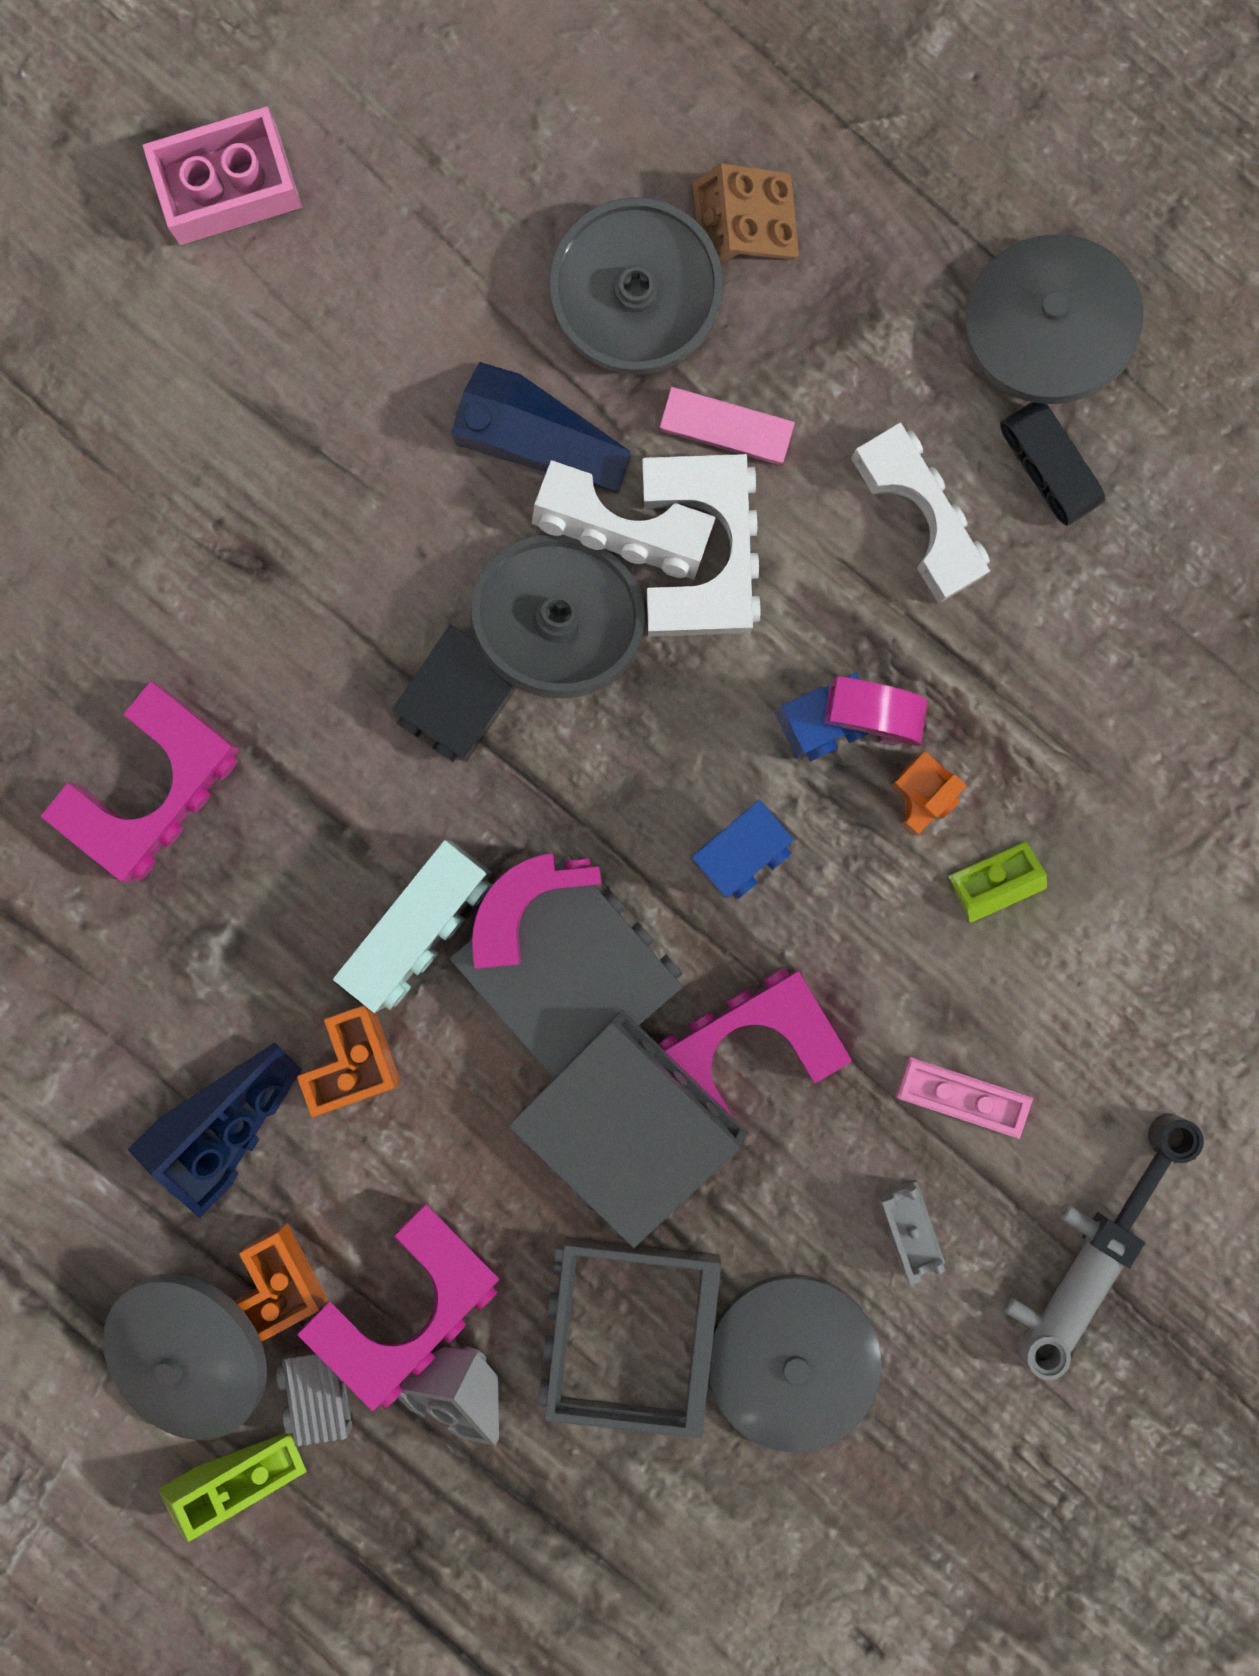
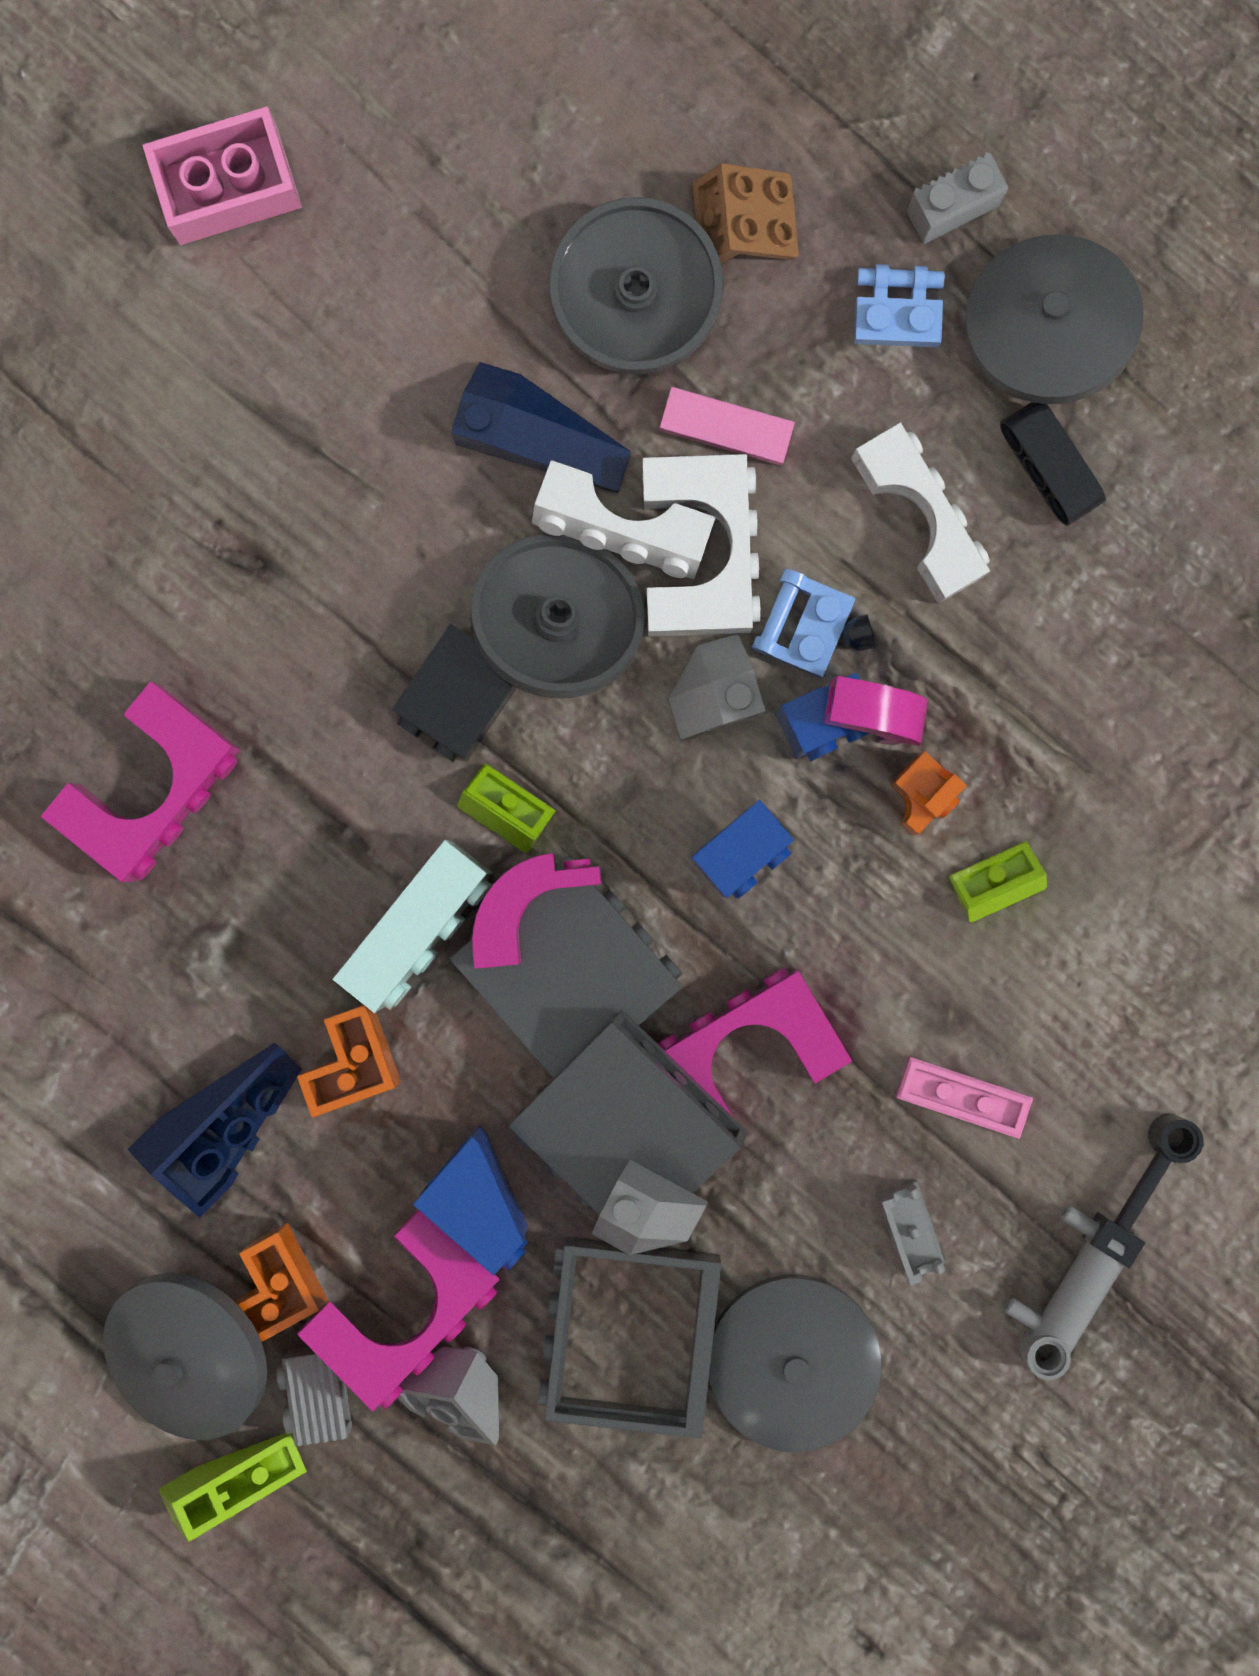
(477, 1205): none -> blue slope
(505, 808): none -> lime slope
(647, 1212): none -> light grey slope
(716, 689): none -> light grey slope
(817, 628): none -> light blue plate
(859, 633): none -> black hinge
(899, 320): none -> light blue plate
(957, 198): none -> light grey brick

